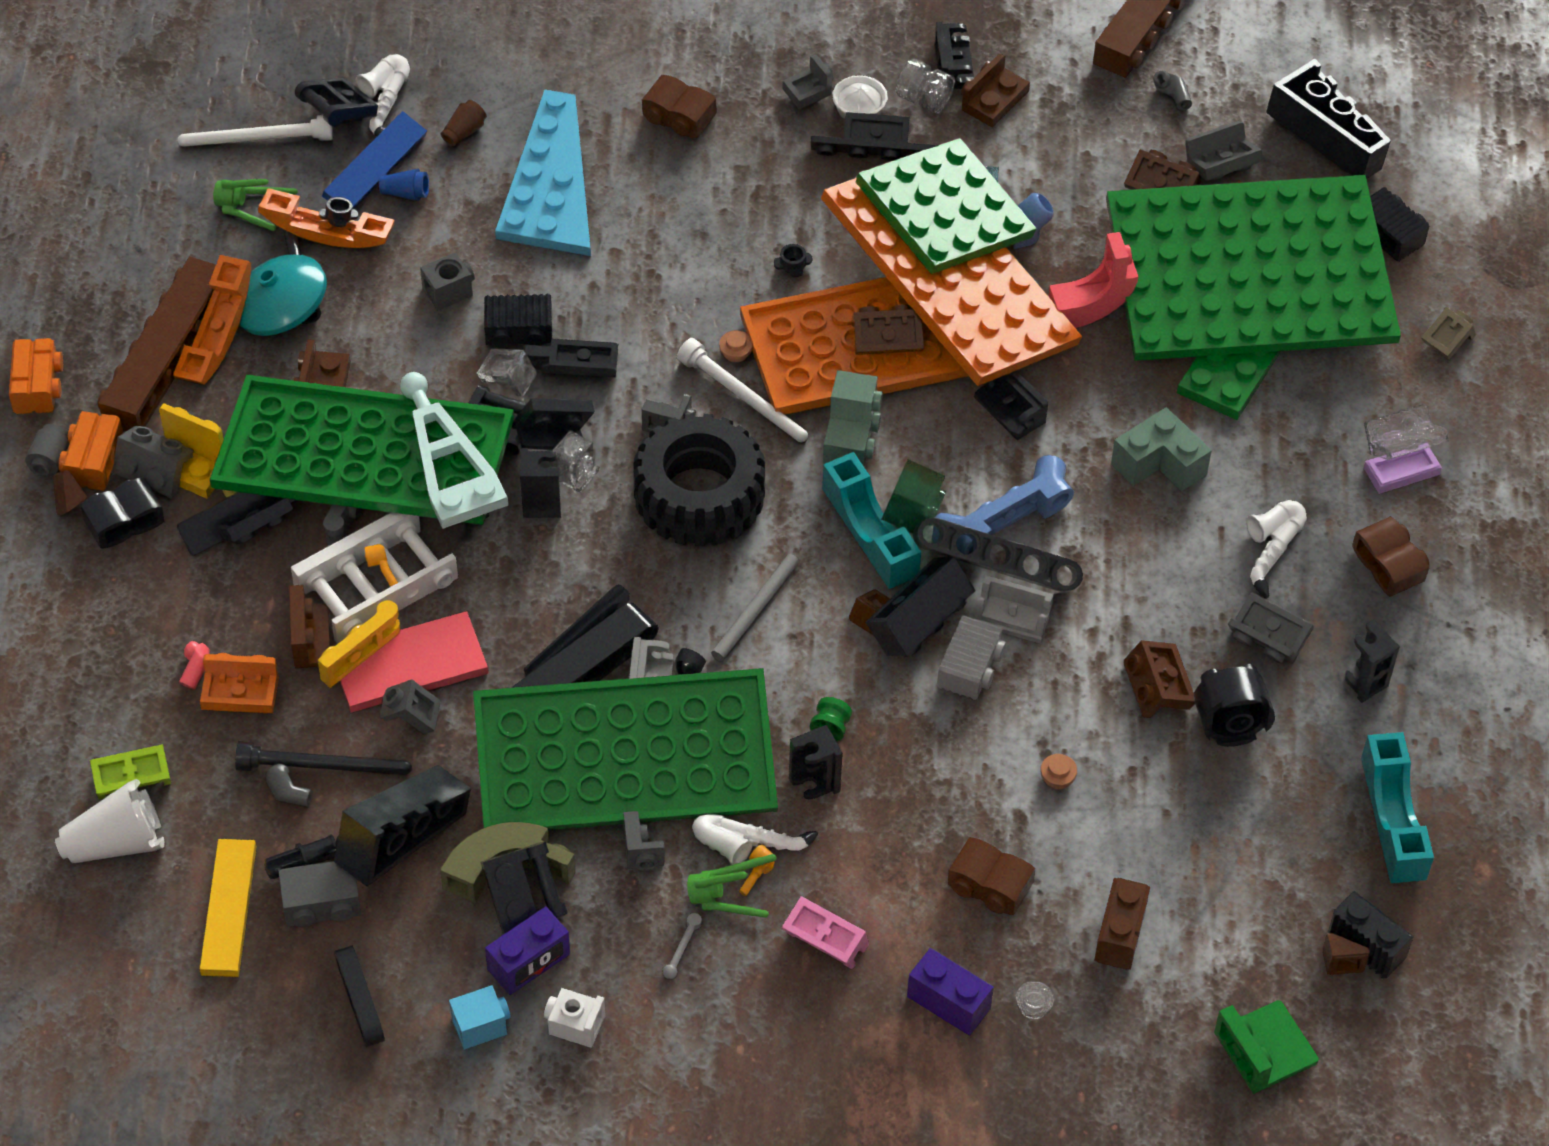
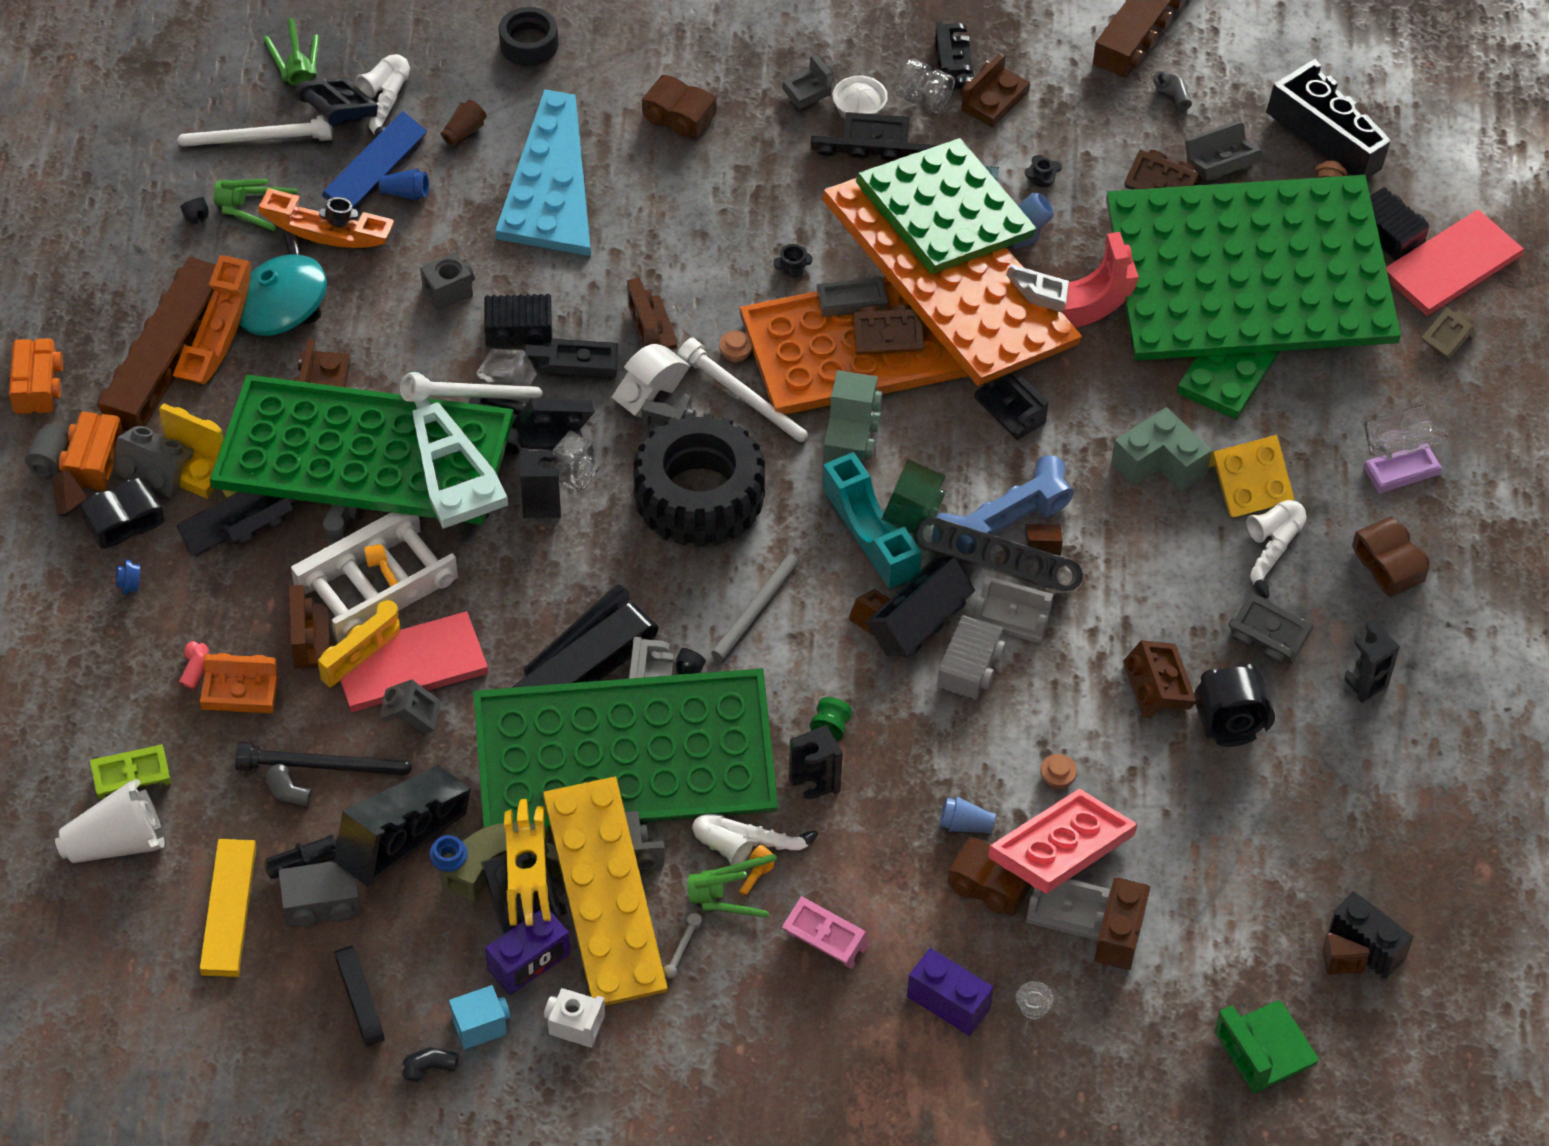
(128, 577): none -> blue plate
(195, 209): none -> black hinge
(298, 66): none -> bright green plant
(417, 388): none -> white piece
(428, 1058): none -> black arm
(445, 845): none -> blue plate
(528, 53): none -> black tyre
(531, 879): none -> yellow piece
(605, 891): none -> yellow plate
(648, 372): none -> white brick
(649, 316): none -> reddish brown bracket
(851, 295): none -> dark grey tile
(964, 816): none -> medium blue cone
(1039, 287): none -> light grey tile
(1042, 171): none -> black plate
(1044, 537): none -> reddish brown slope
(1062, 841): none -> coral plate
(1070, 908): none -> light grey hinge
(1252, 476): none -> yellow bracket
(1330, 169): none -> nougat plate
(1402, 838): teal arch -> none
(1453, 262): none -> coral tile

